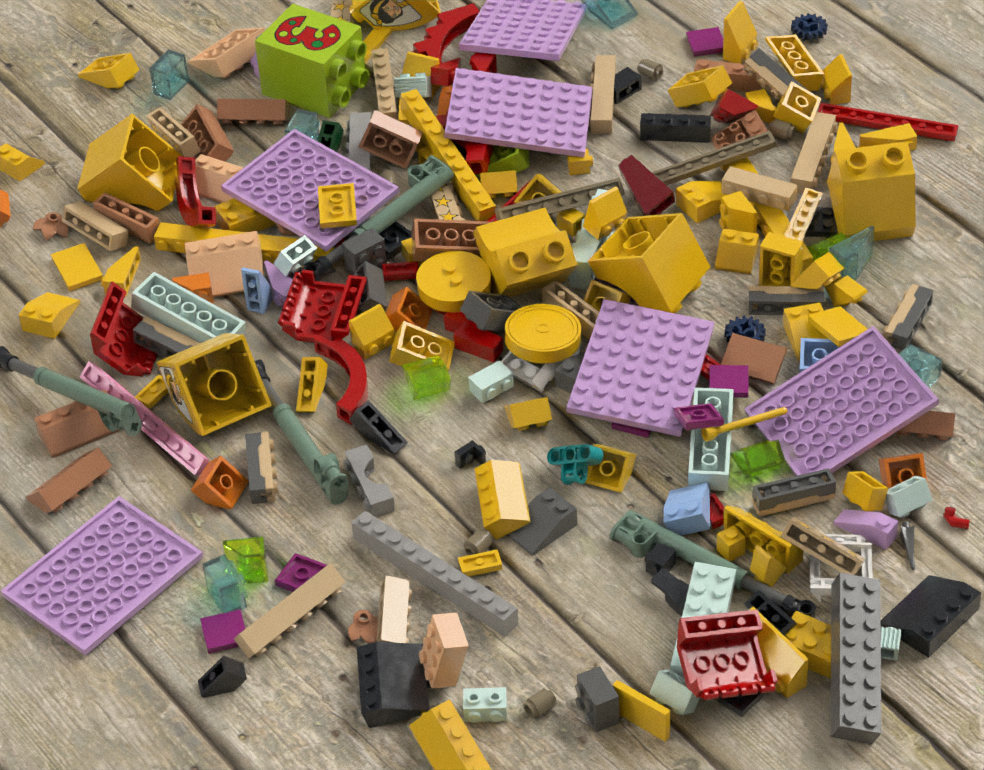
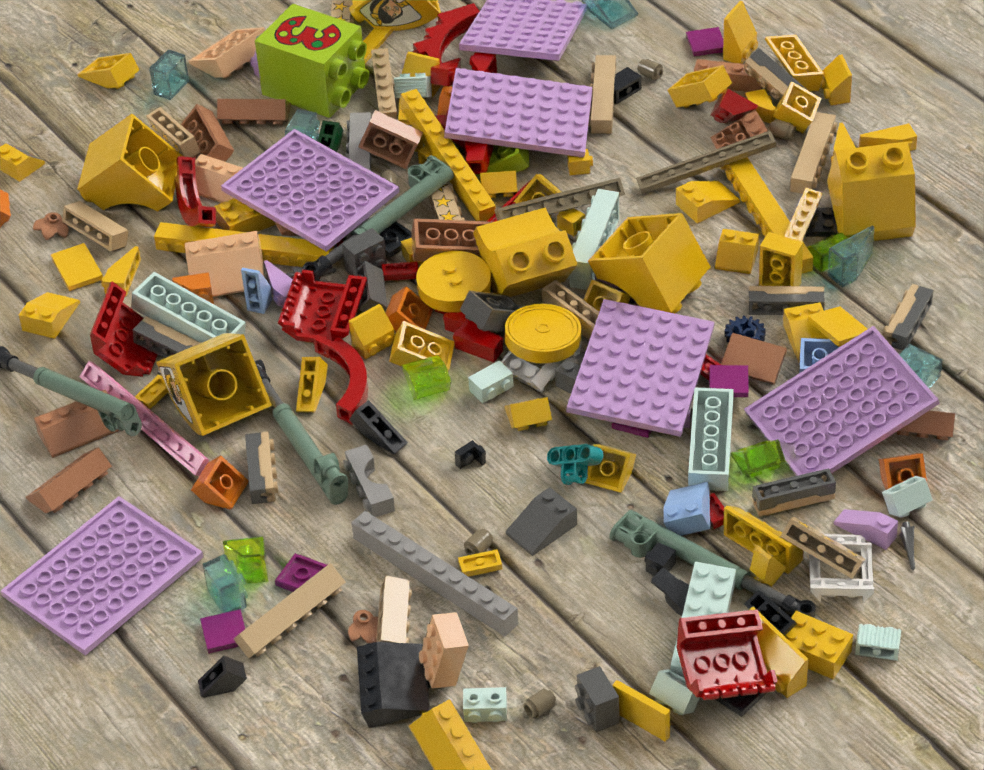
(136, 221): nougat brick -> none
(295, 256): light aqua brick -> none
(337, 205): yellow plate -> none
(502, 497): yellow slope -> none
(605, 214): yellow slope -> none
(647, 190): dark red slope -> none
(675, 127): black brick -> none
(698, 416): magenta tile -> none
(712, 432): yellow piece -> none
(731, 543): yellow brick -> none
(737, 213): yellow slope -> none
(760, 188): tan brick -> none
(809, 27): dark blue gear -> none
(820, 273): yellow slope -> none
(845, 291): yellow slope -> none
(855, 658): brick -> none
(865, 491): yellow brick -> none
(884, 120): red plate -> none
(933, 612): black slope -> none
(953, 520): red arm -> none

